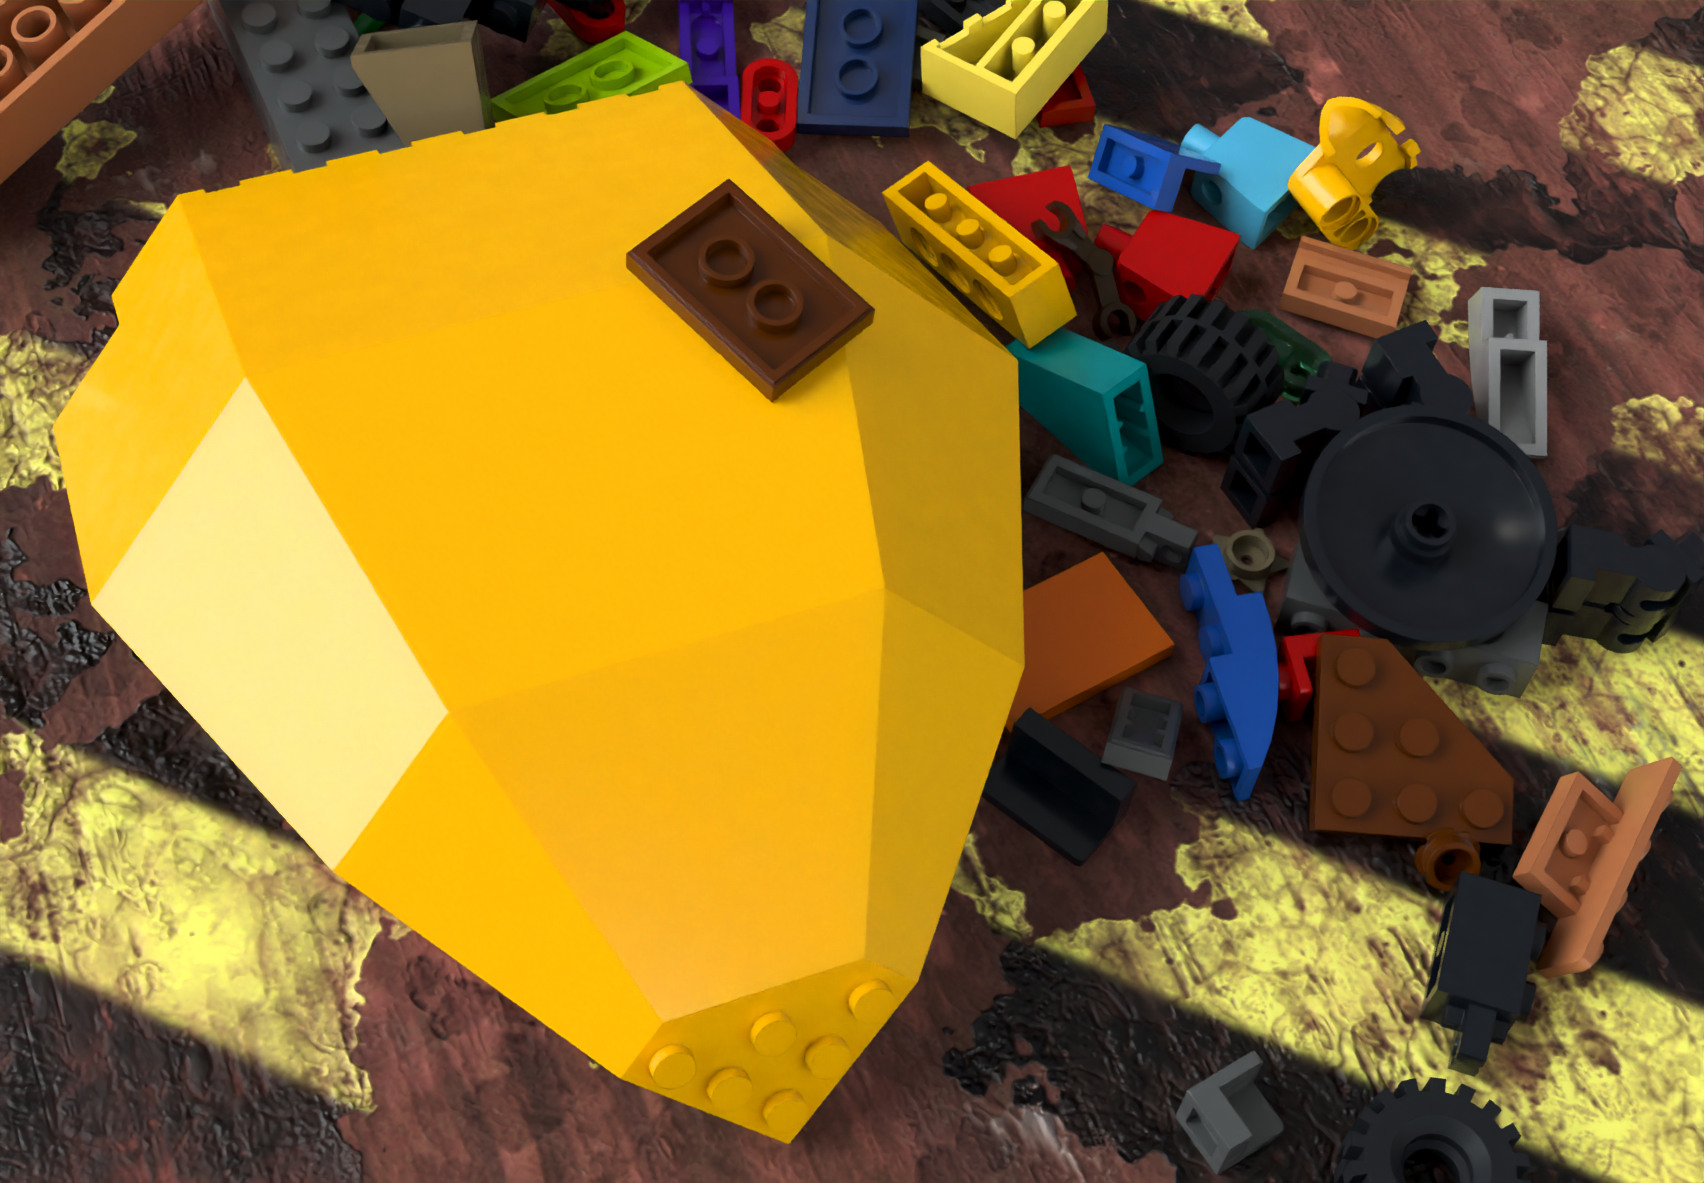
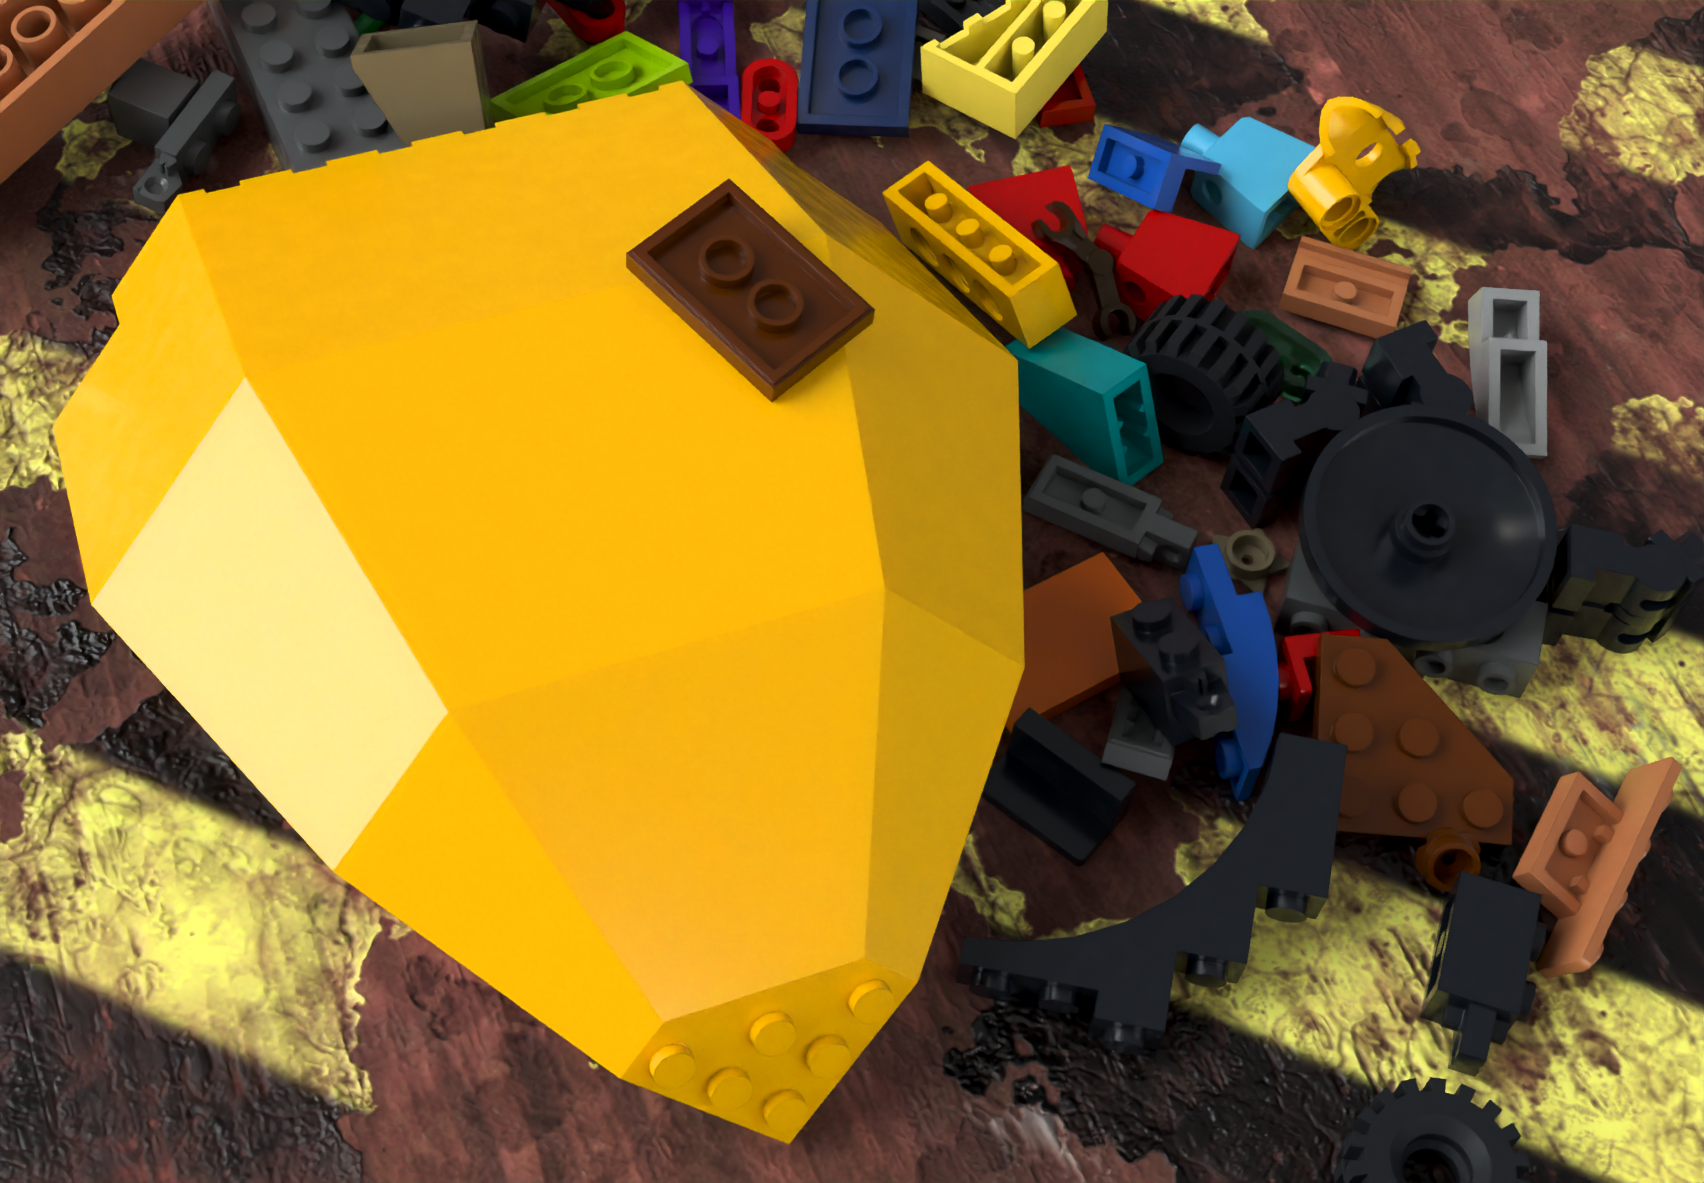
(149, 101): none -> dark grey brick
(189, 142): none -> dark grey hinge
(1173, 671): none -> black hinge
(1203, 931): none -> black arch
(1229, 1114): dark grey panel -> none

